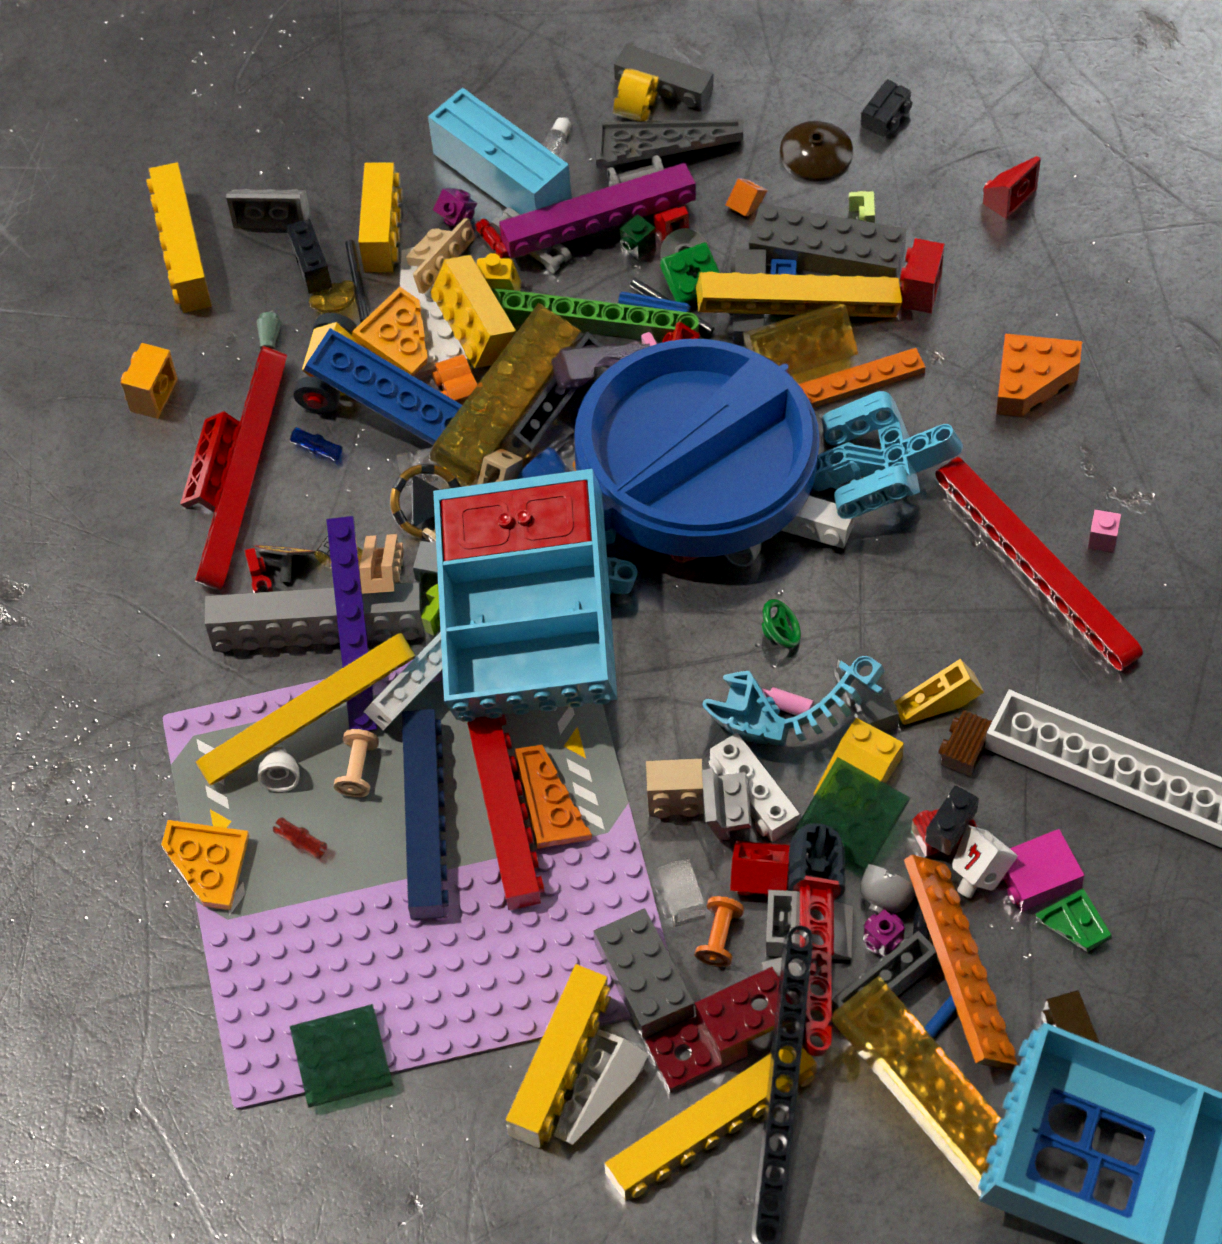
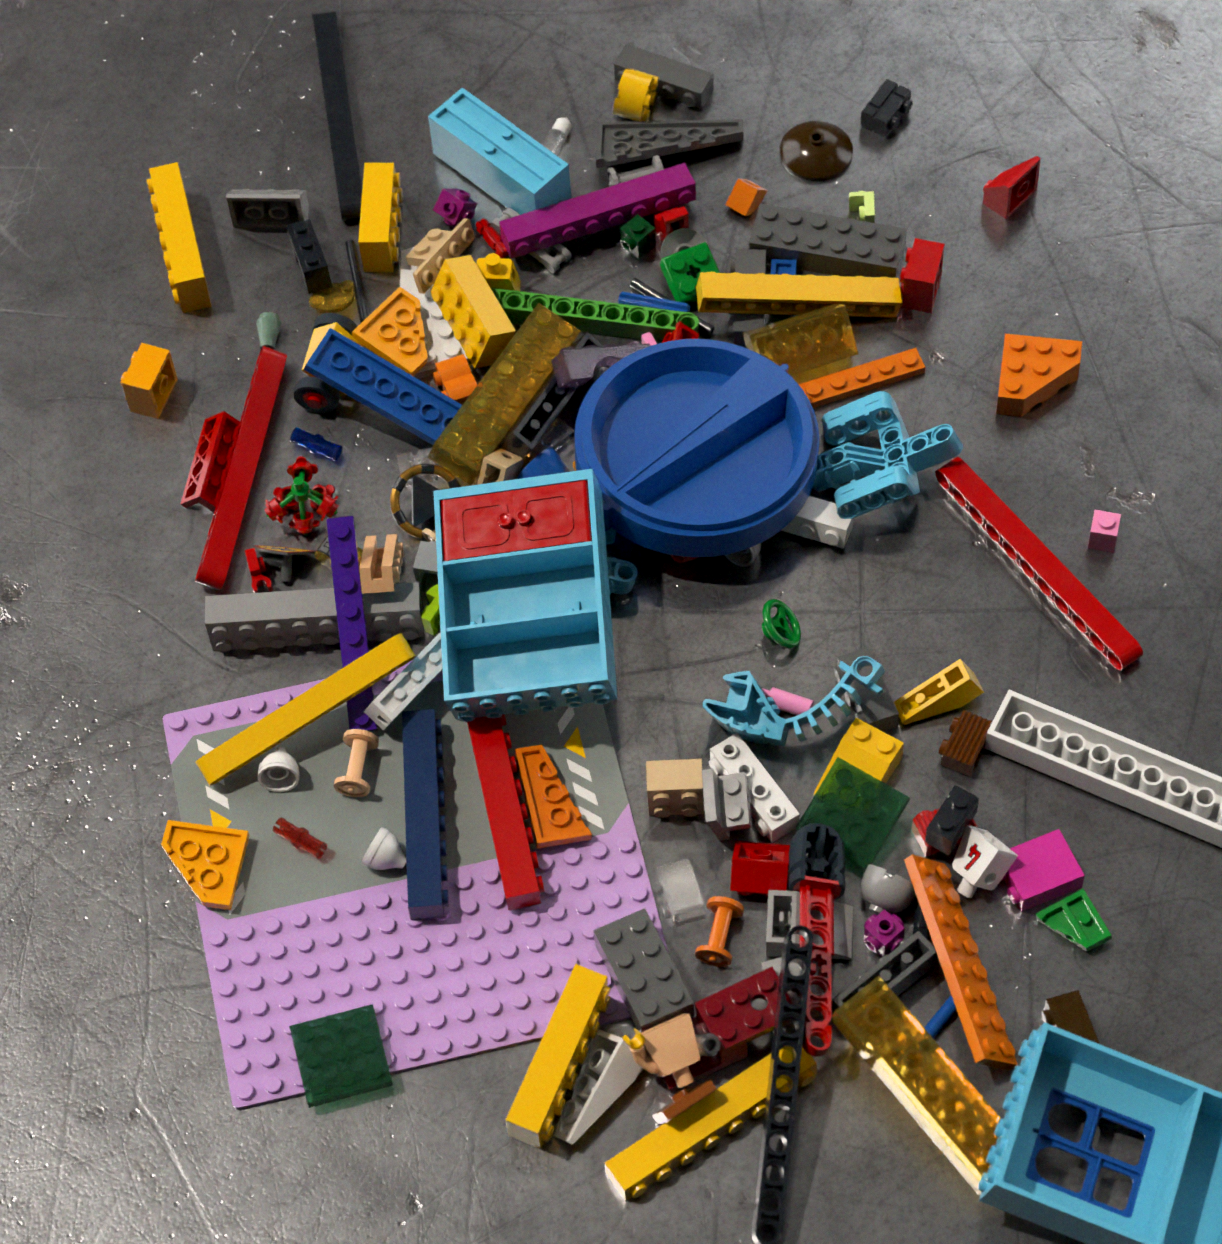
(296, 494): none -> red plant
(338, 115): none -> black beam
(384, 852): none -> white helmet
(671, 1048): none -> light nougat torso
(684, 1100): none -> dark orange plate

